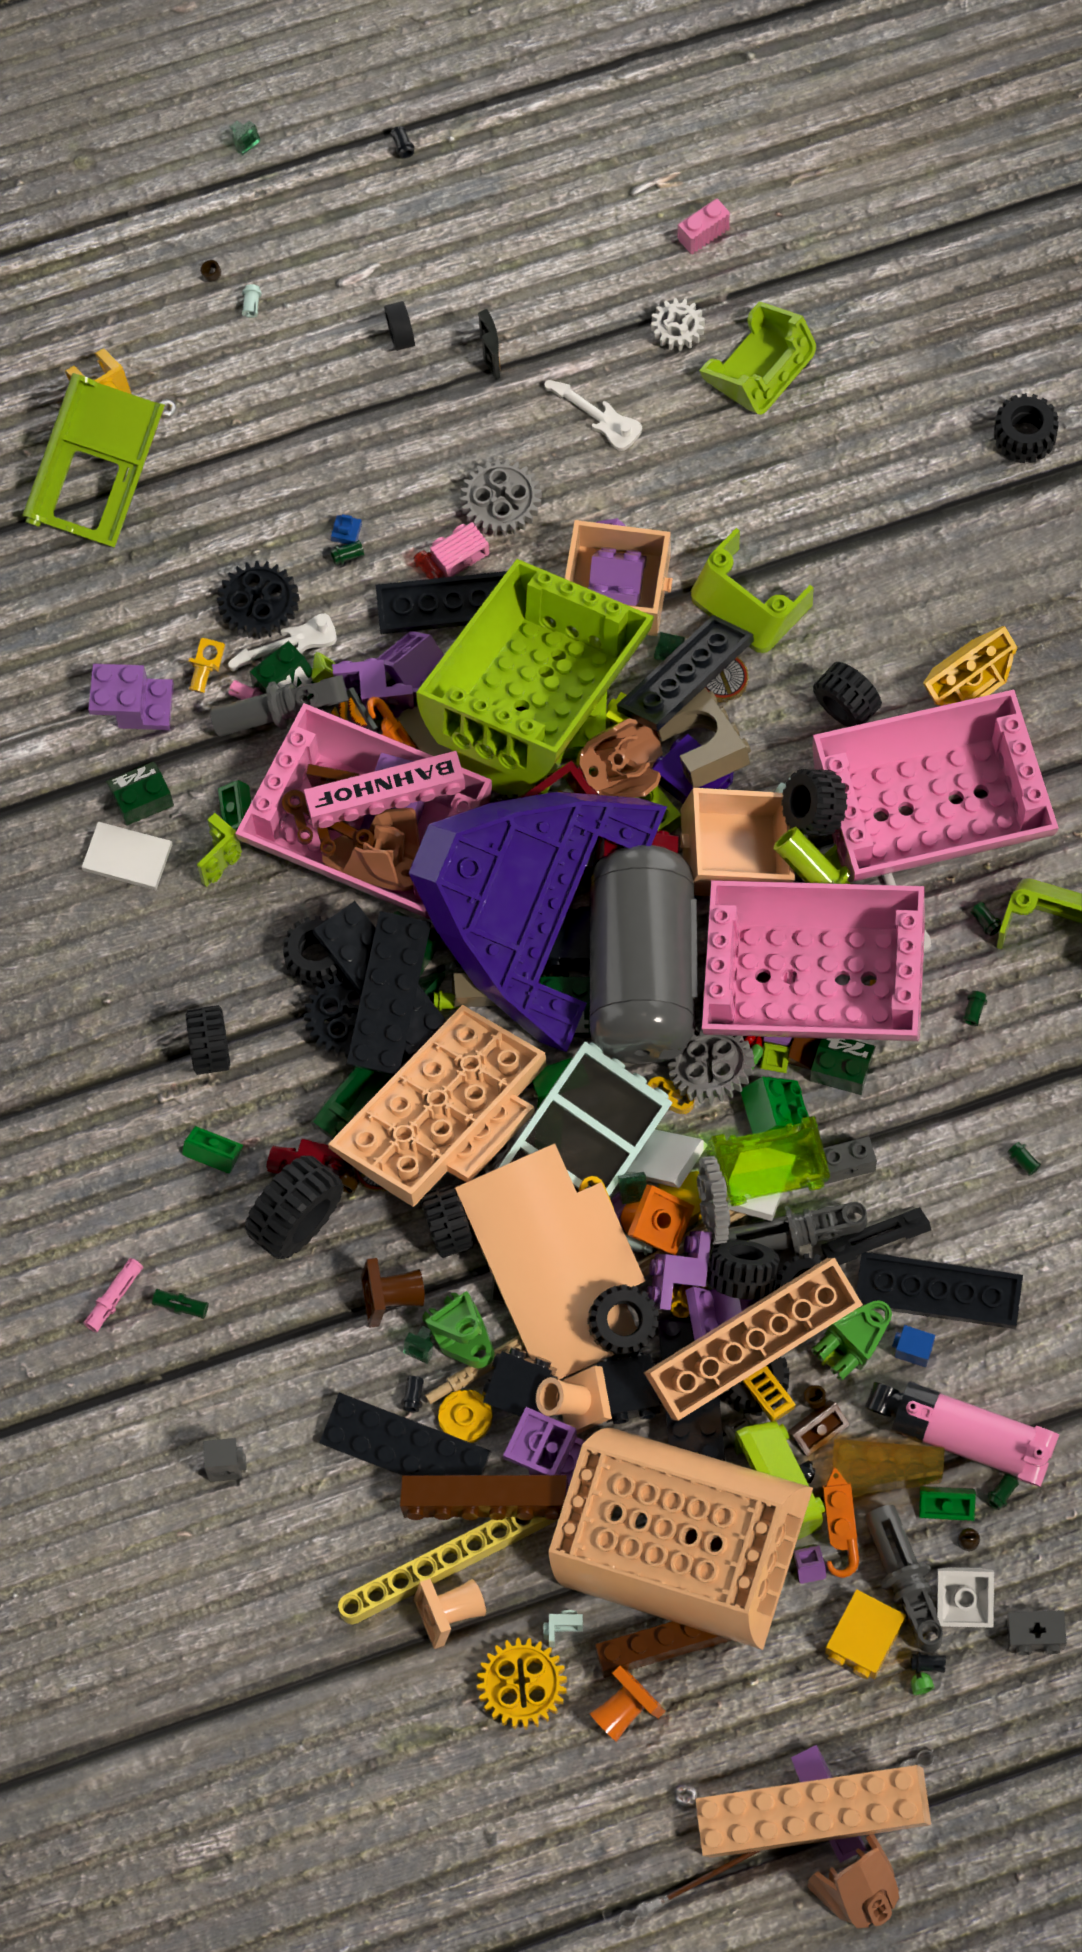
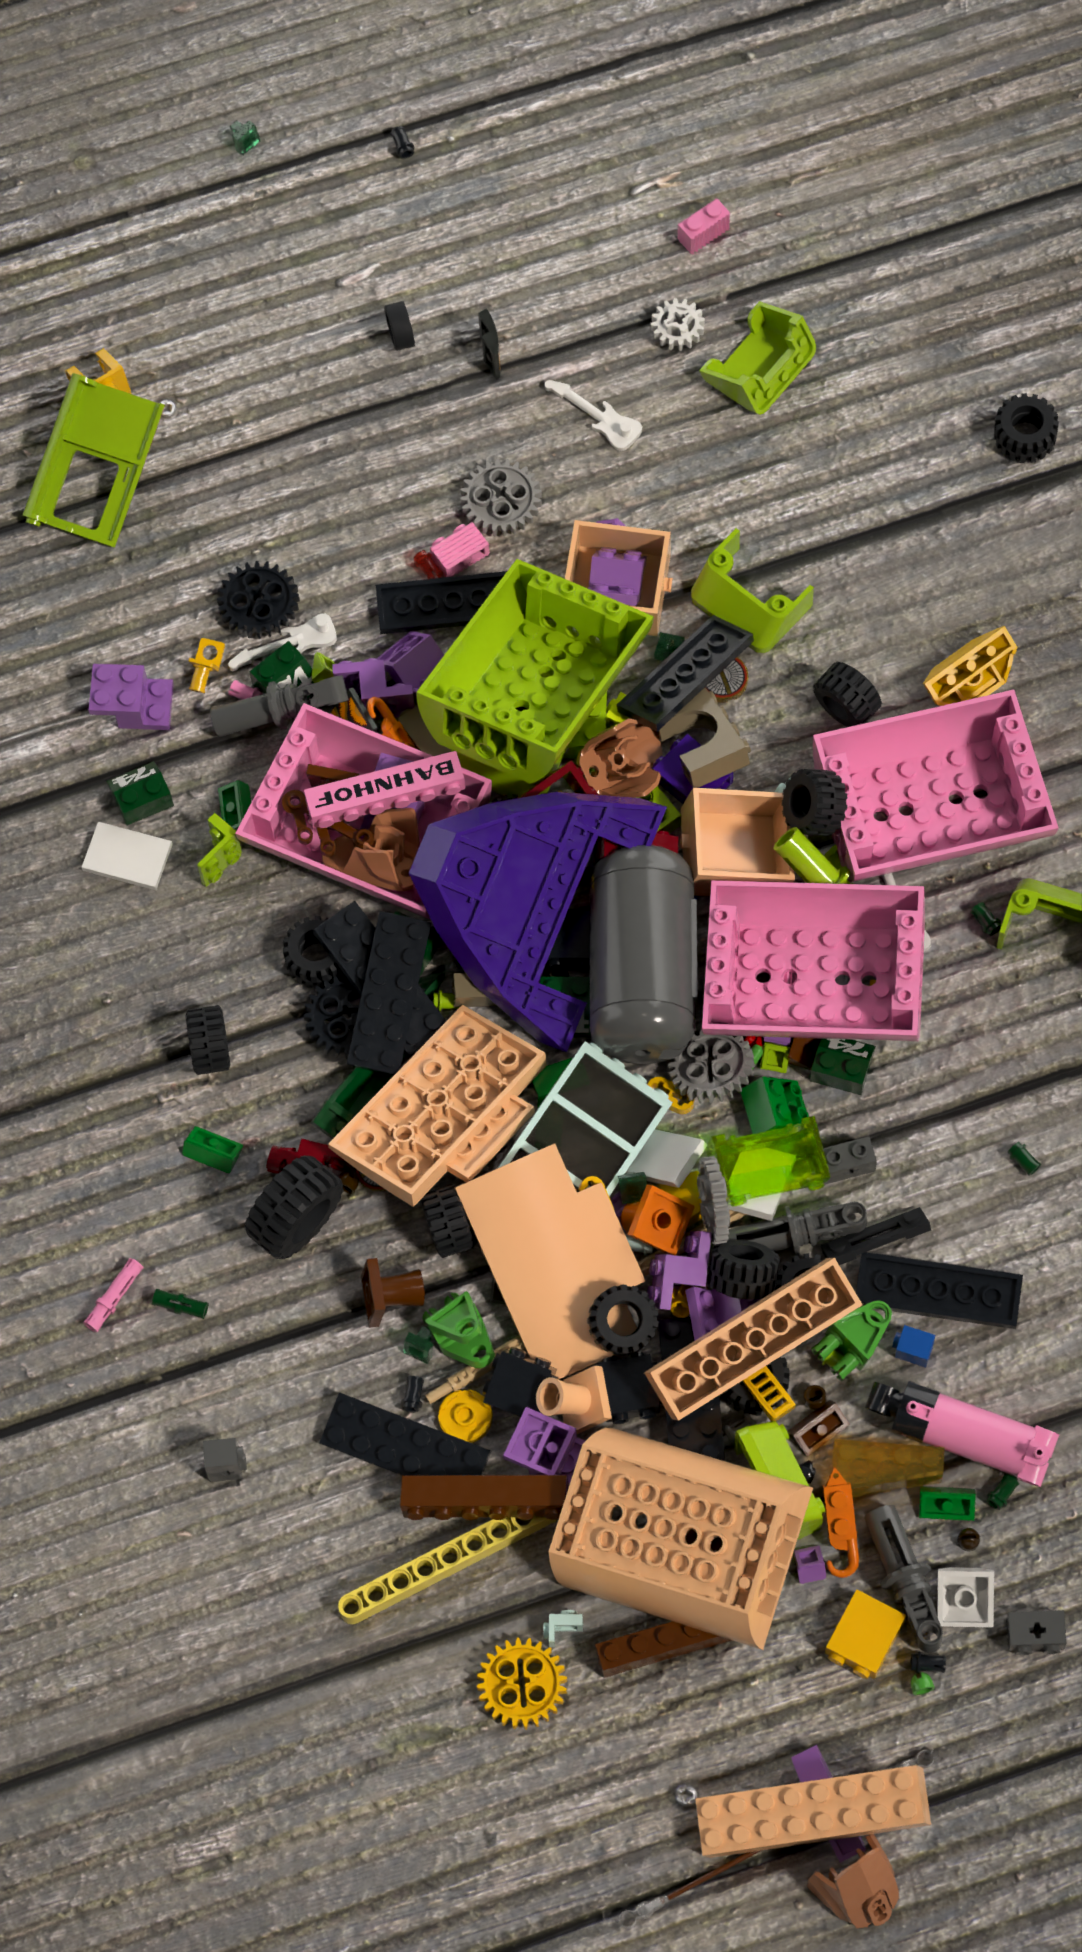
(208, 272): dark brown hinge -> none
(251, 297): light aqua pin -> none
(346, 529): blue tile -> none
(347, 552): dark green pin -> none
(447, 1608): light nougat plant -> none
(625, 1705): orange plant -> none
(974, 1008): dark green pin -> none

